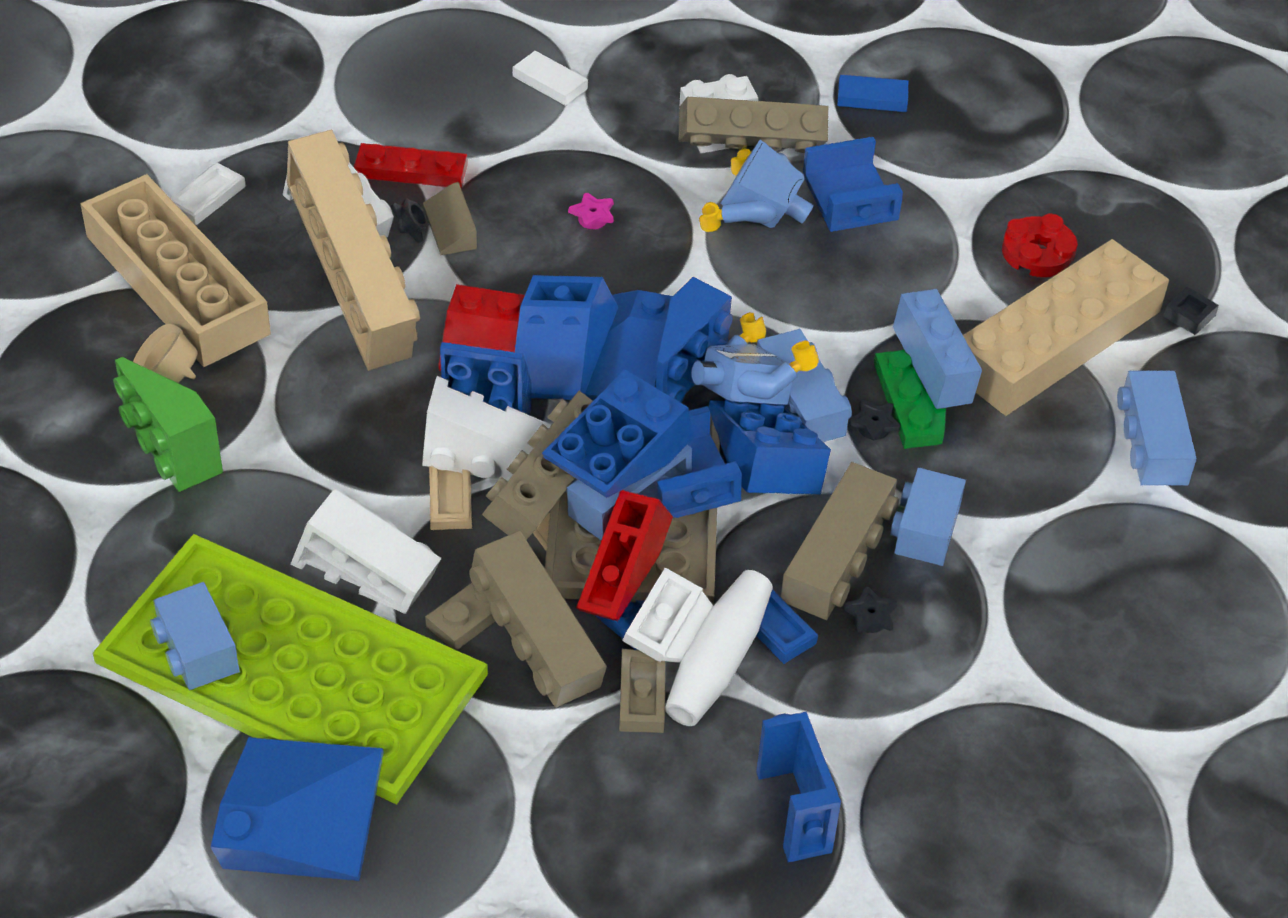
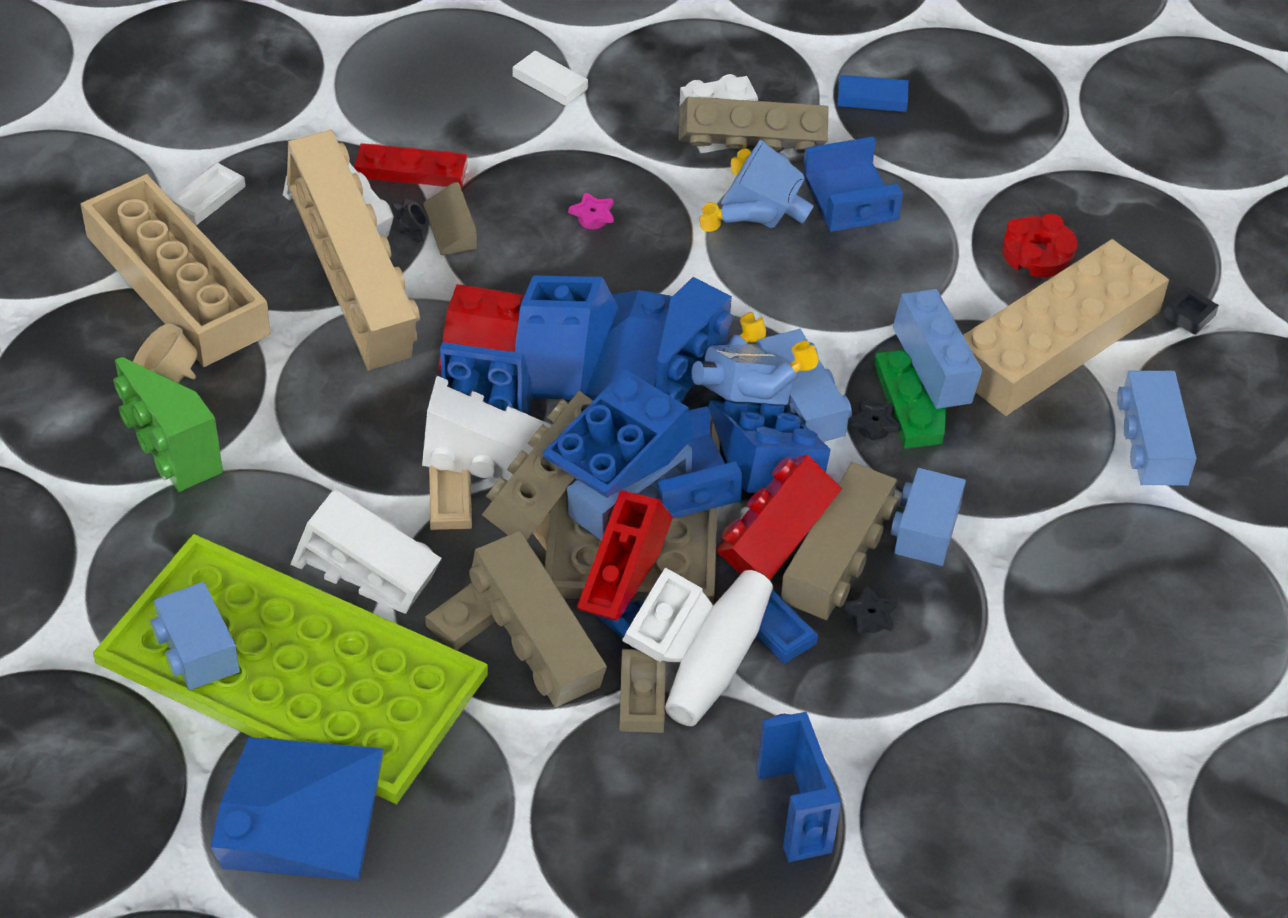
(778, 517): none -> red brick

